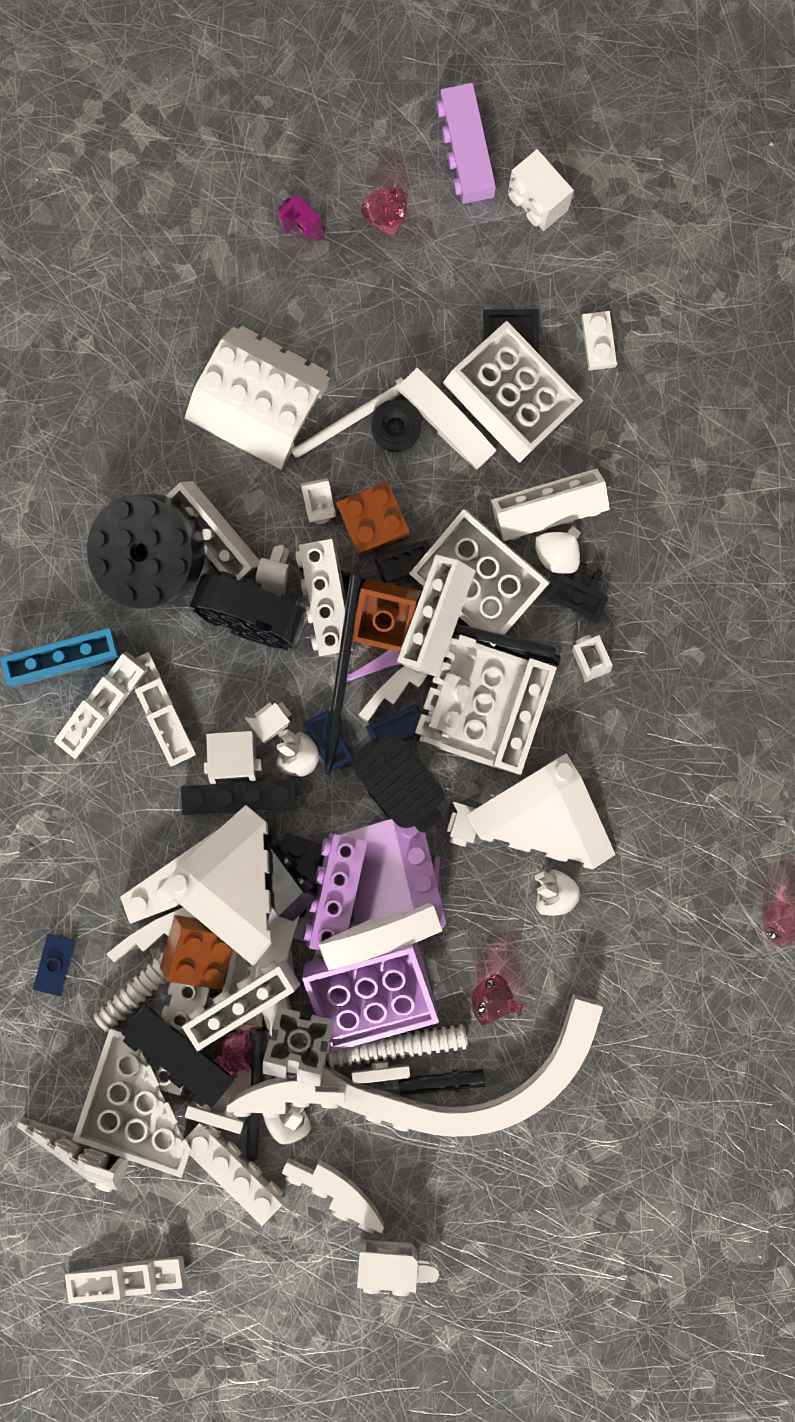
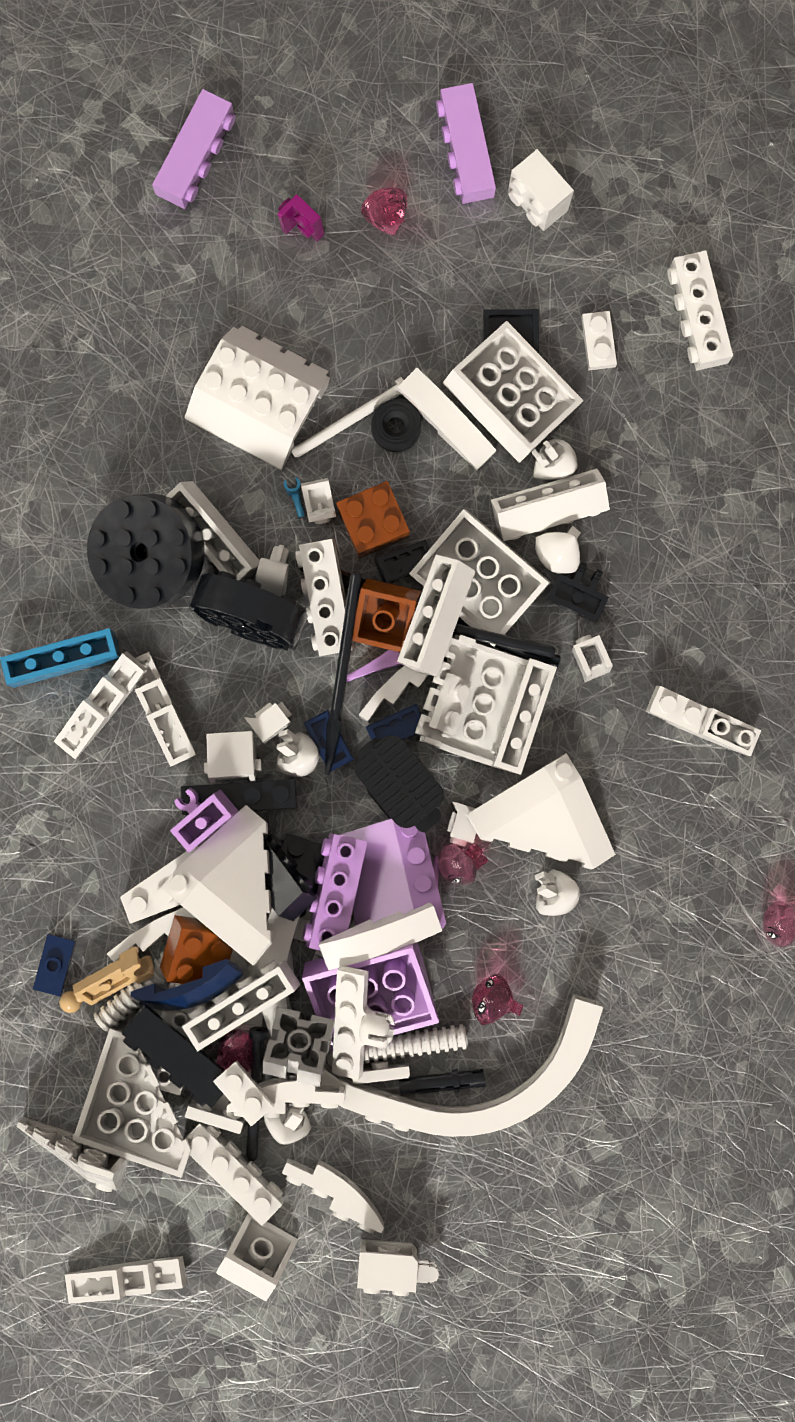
(108, 980): none -> tan plate
(194, 149): none -> lavender brick
(202, 818): none -> lavender brick
(215, 980): none -> dark blue slope
(244, 1093): none -> white plate
(257, 1257): none -> white slope
(294, 493): none -> dark azure hand
(356, 1023): none -> white plate
(460, 866): none -> clear pink piece
(554, 460): none -> white piece
(700, 310): none -> white brick
(703, 721): none -> white slope

